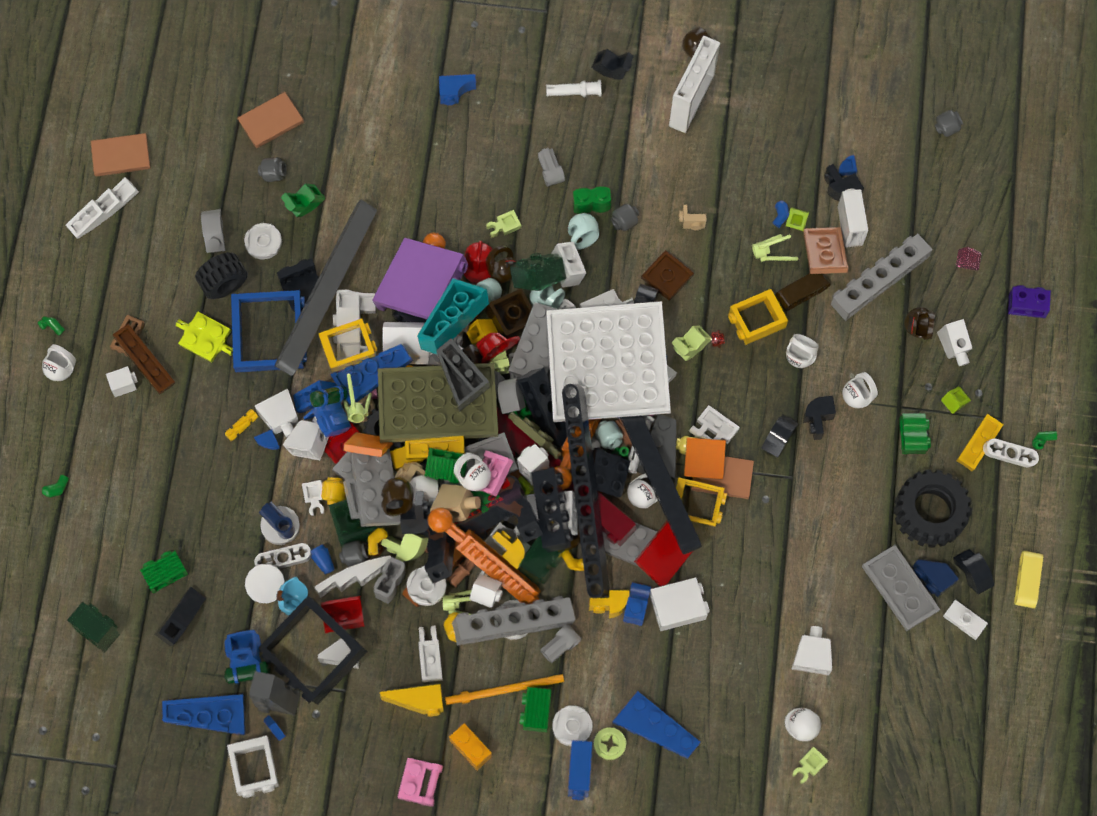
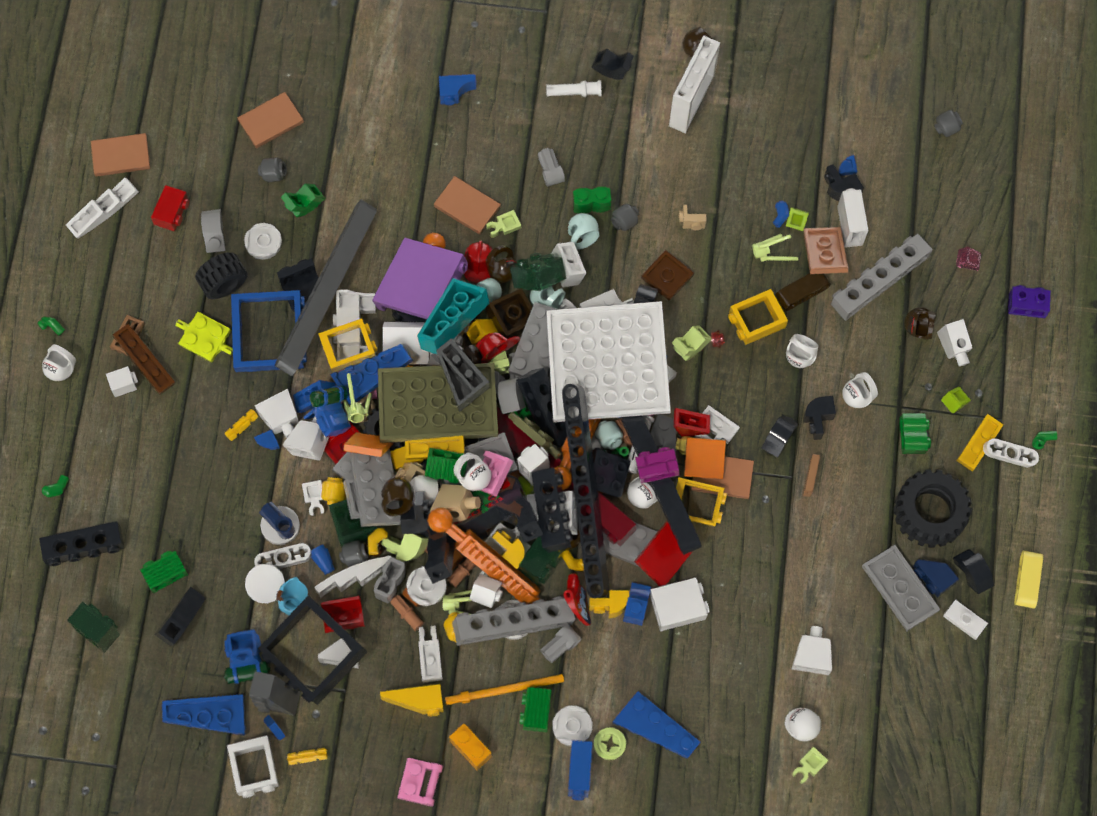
(51, 544): none -> black brick
(170, 208): none -> red brick
(307, 756): none -> yellow axle
(406, 612): none -> nougat axle
(467, 205): none -> nougat tile
(576, 599): none -> red arm
(657, 465): none -> magenta brick
(691, 423): none -> red slope
(811, 476): none -> medium nougat tile

